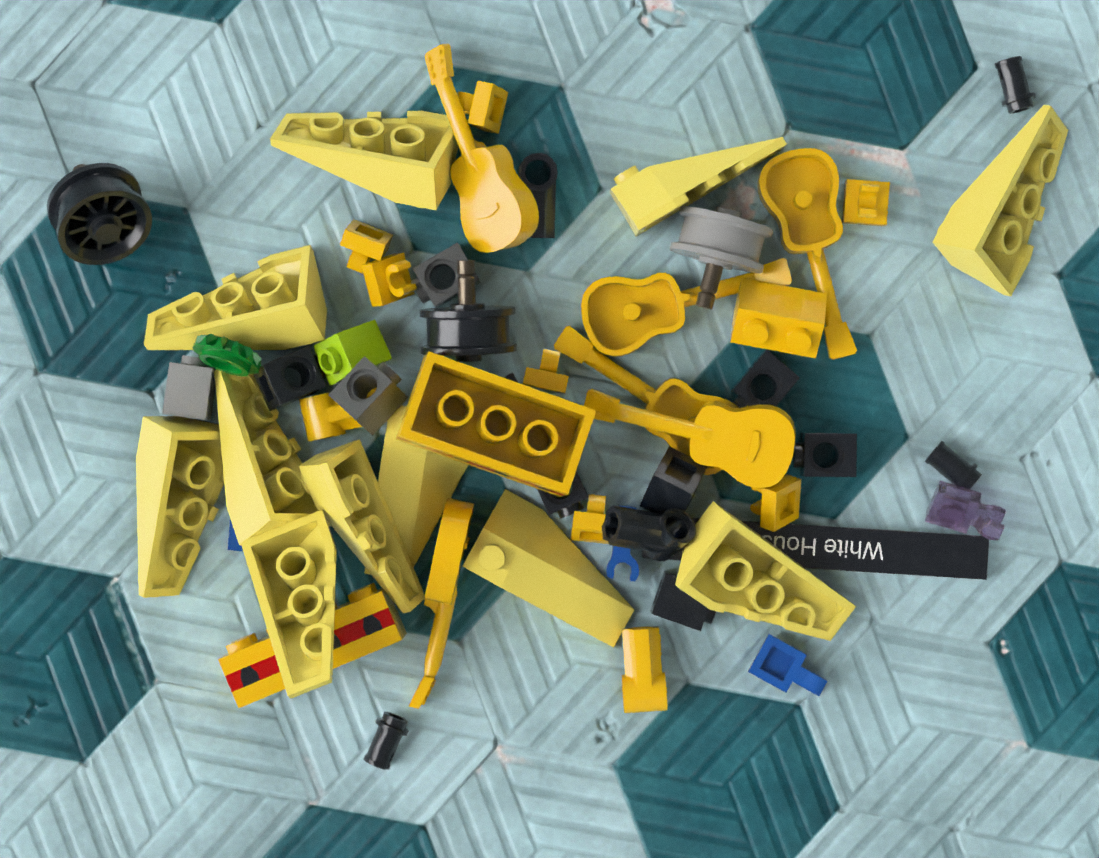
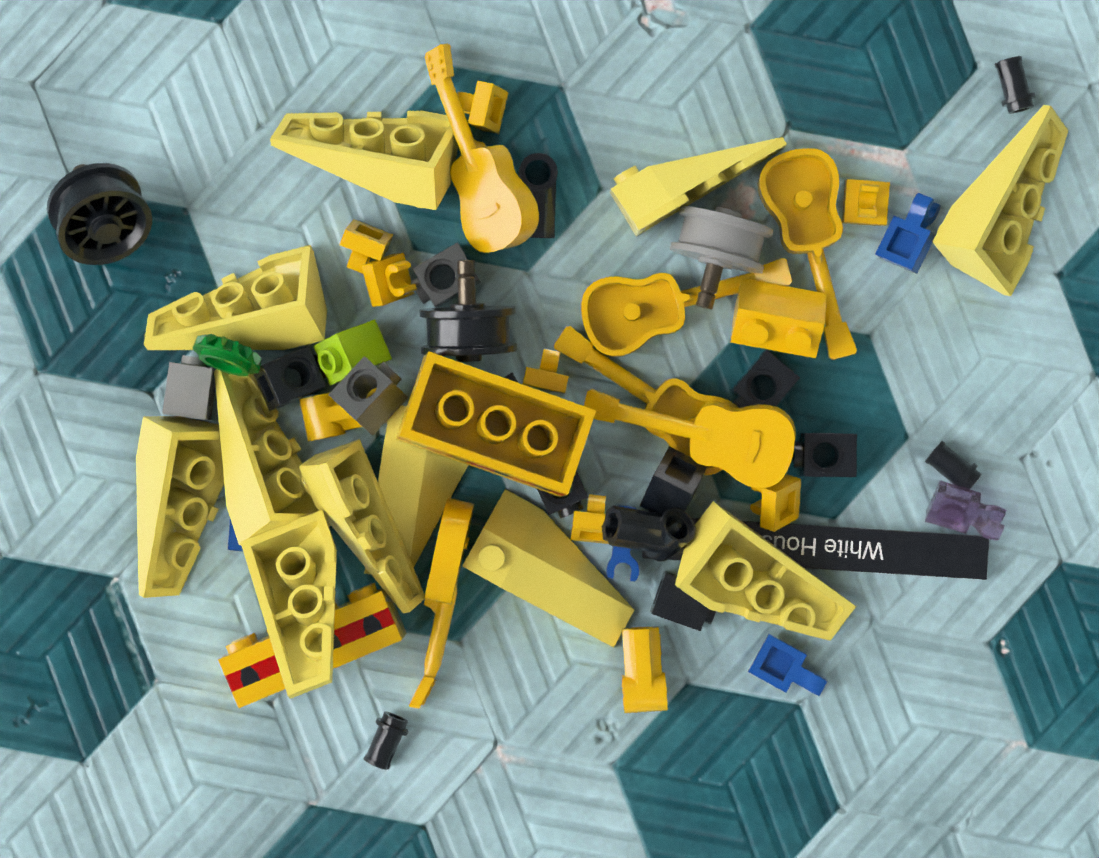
(908, 240): none -> blue plate

